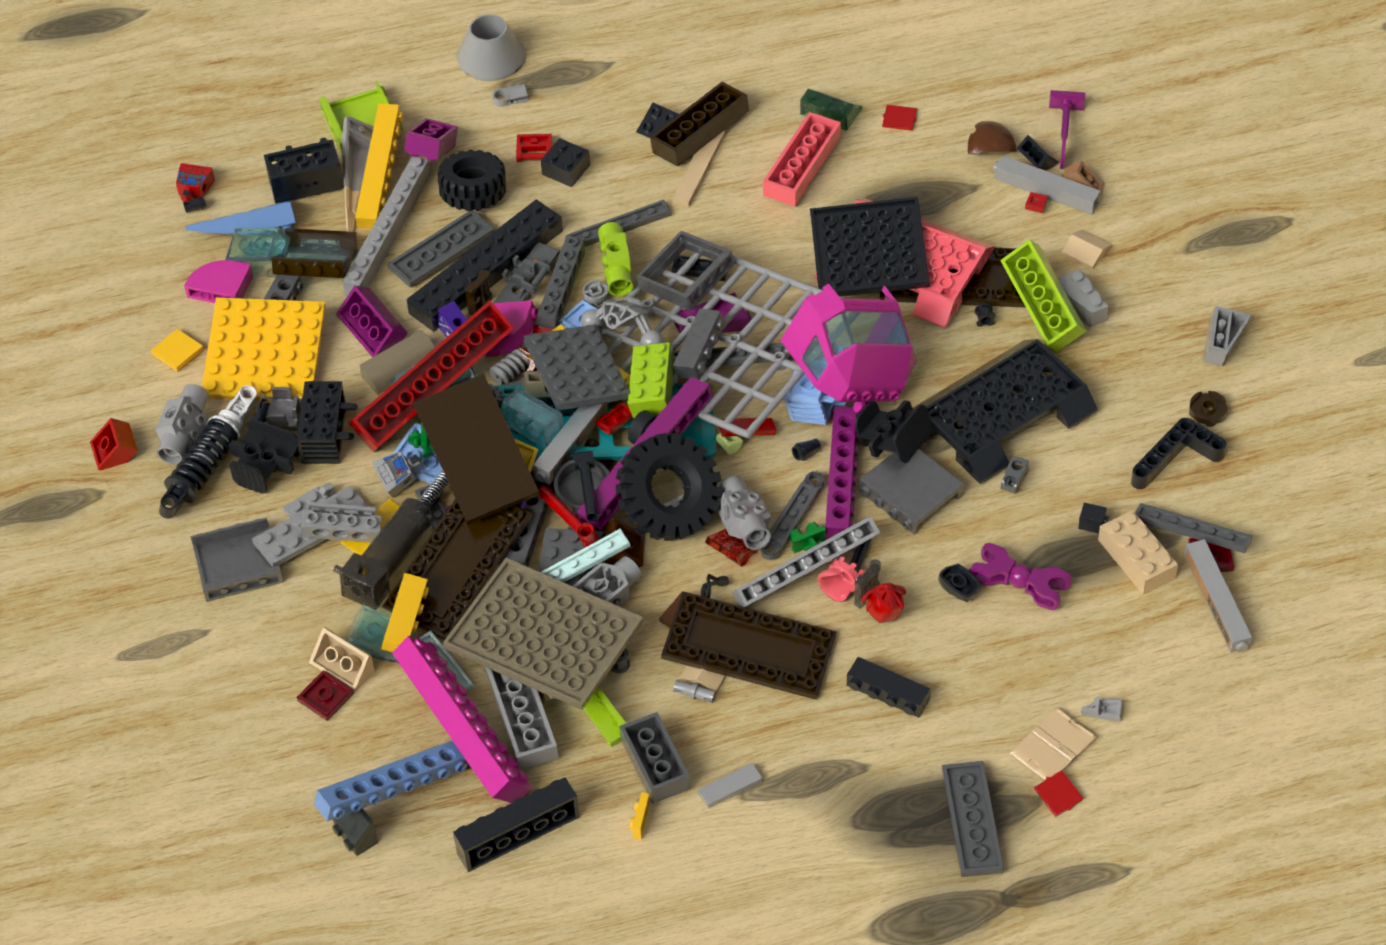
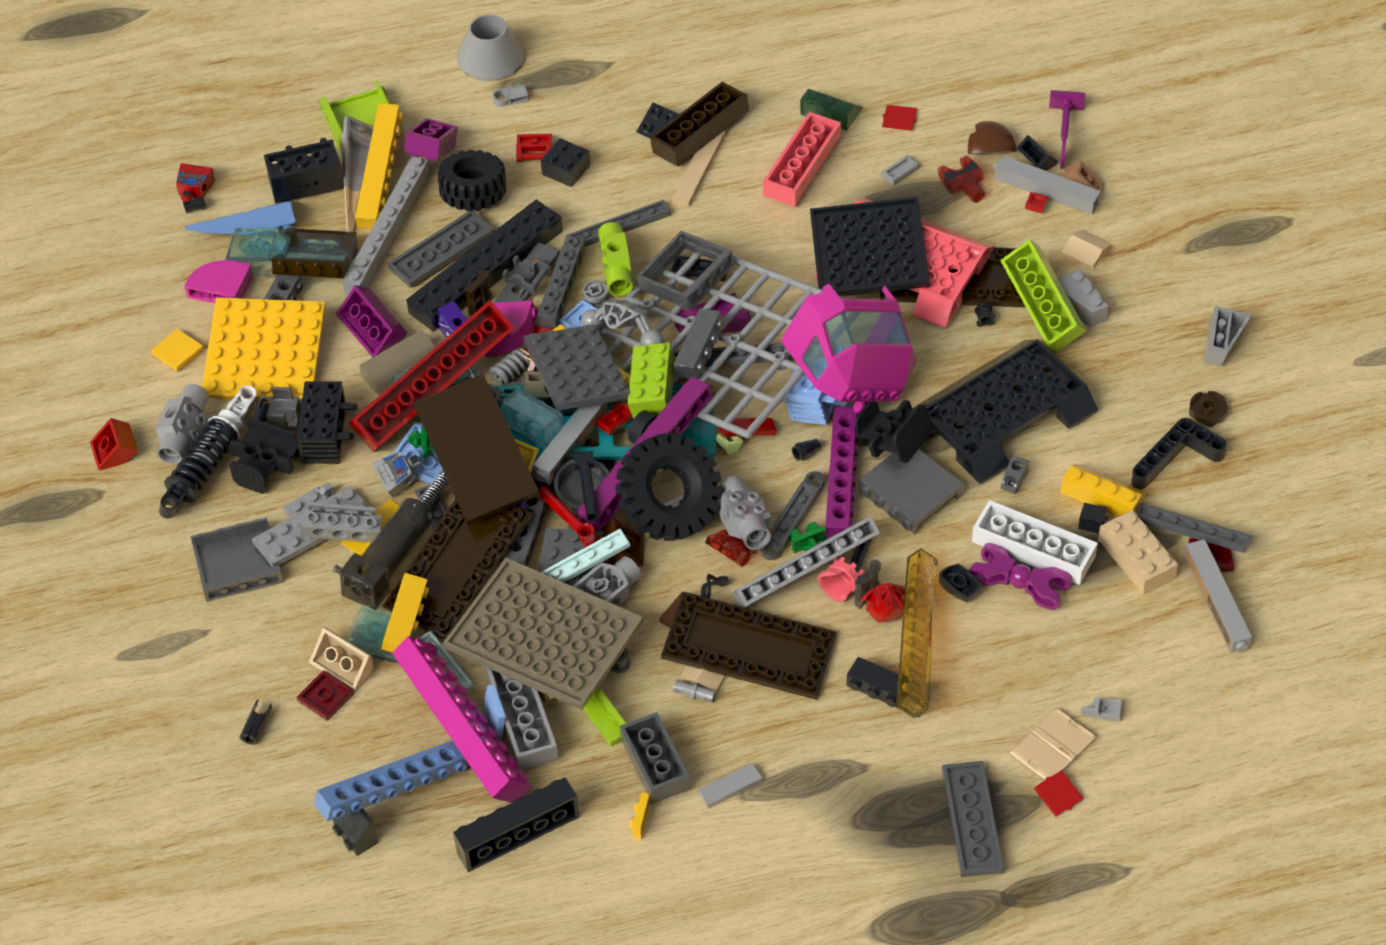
(254, 725): none -> black piece
(494, 710): none -> light blue tile
(900, 170): none -> light grey tile
(917, 633): none -> clear yellow brick
(963, 179): none -> clear red connector
(1034, 541): none -> white brick
(1101, 490): none -> yellow slope

